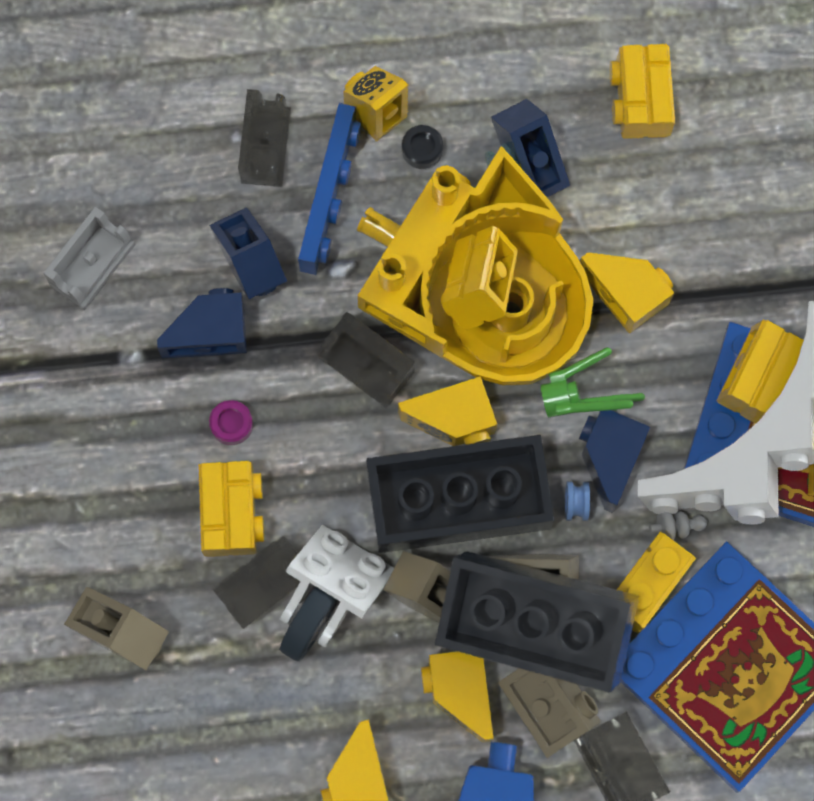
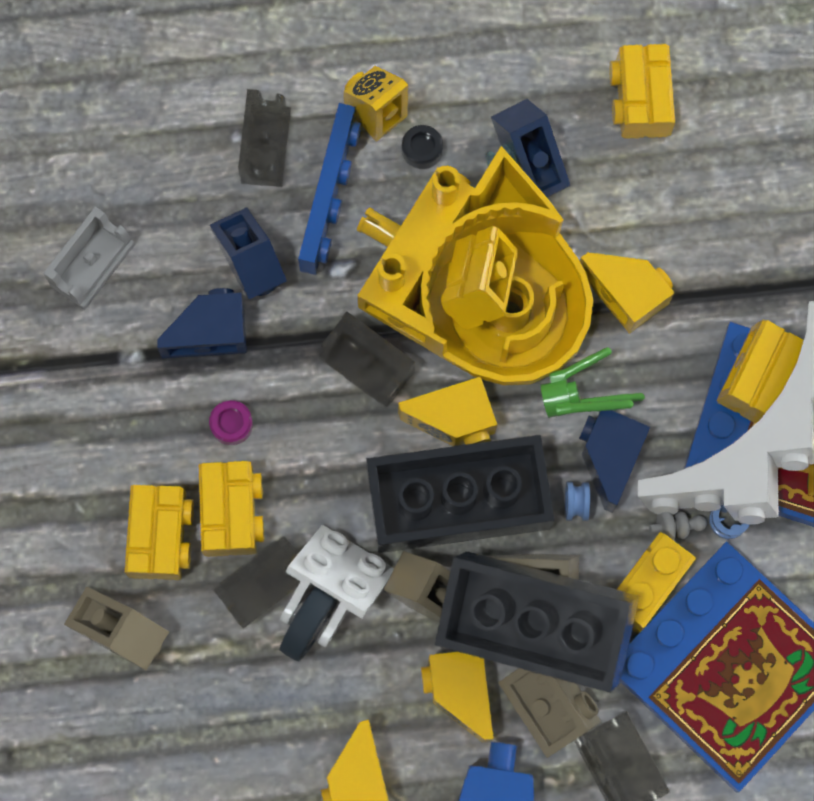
(157, 532): none -> yellow brick
(723, 532): none -> medium blue bush

